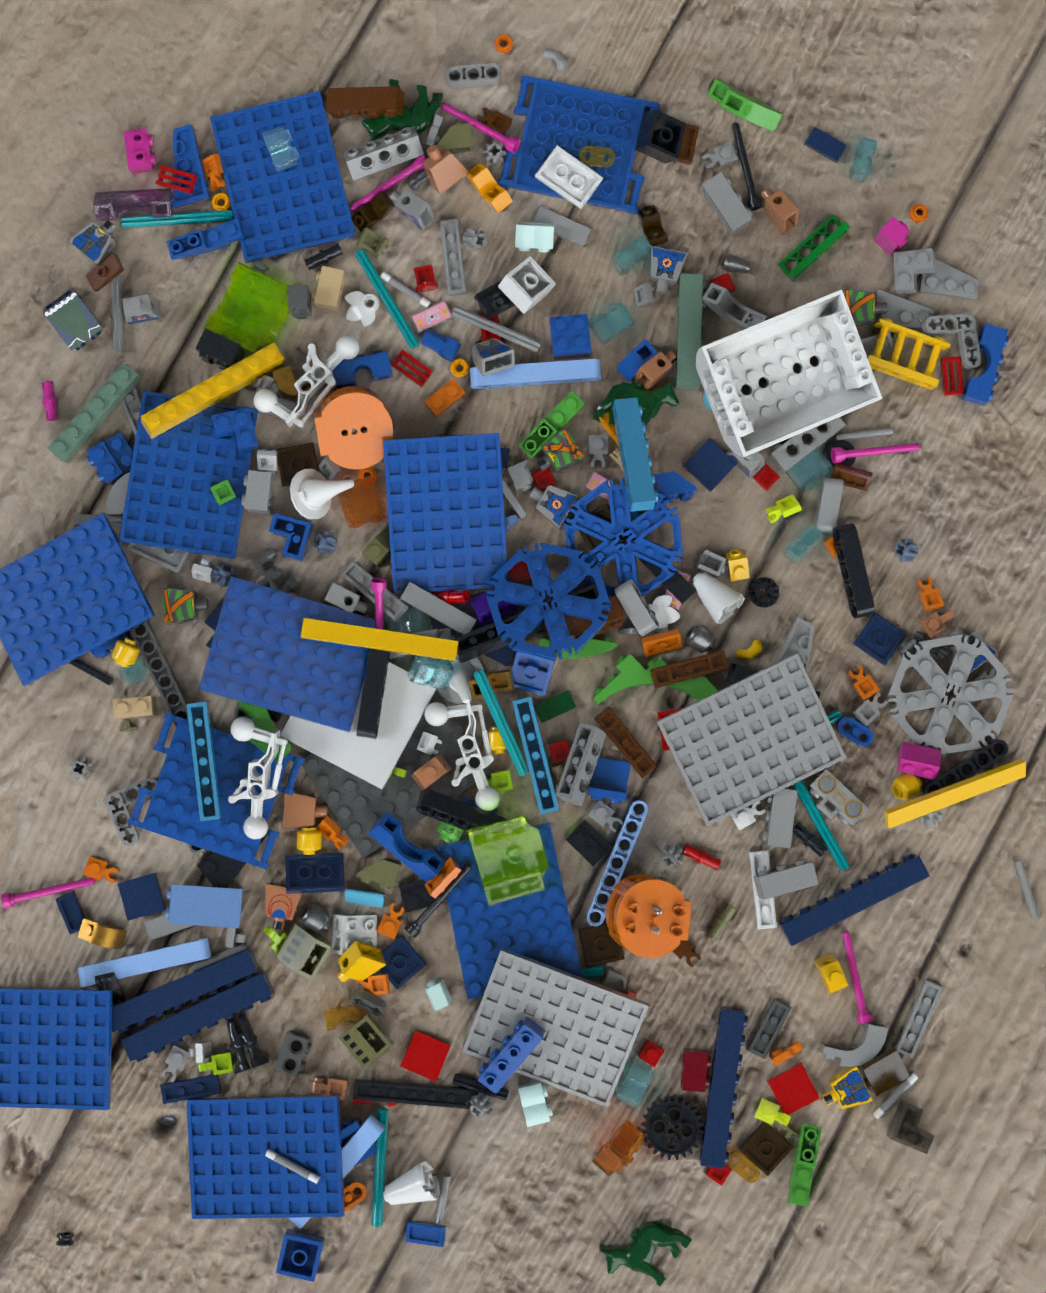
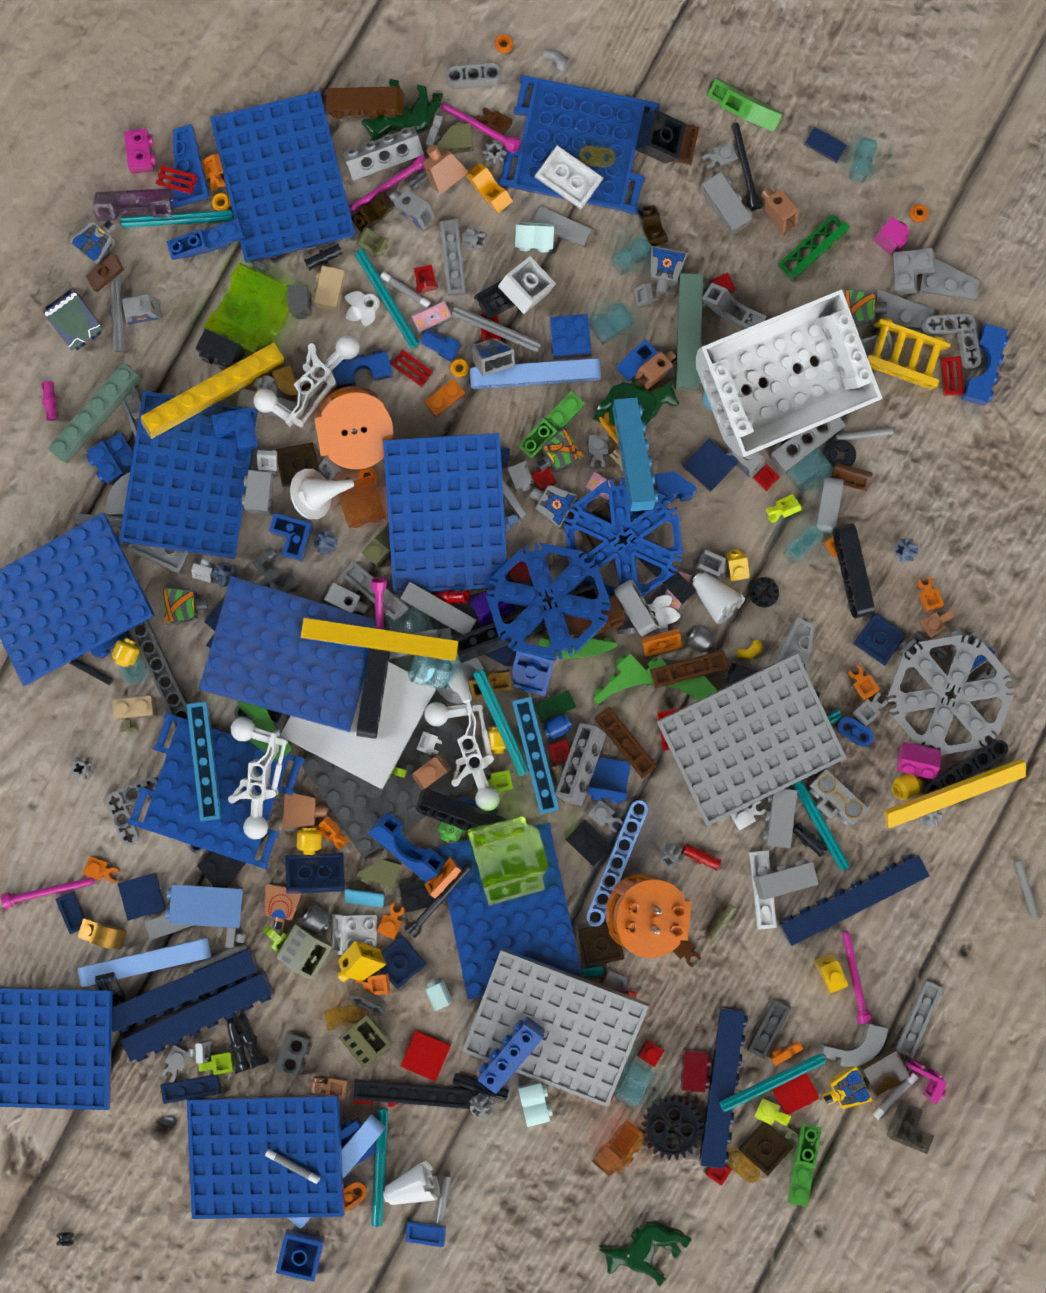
(223, 492): bright green tile -> none
(280, 148): clear light blue brick -> none
(557, 726): none -> blue brick
(734, 264): flat silver cone -> none
(772, 1082): none -> teal axle
(839, 454): dark pink piece -> none
(936, 1084): none -> dark pink bracket

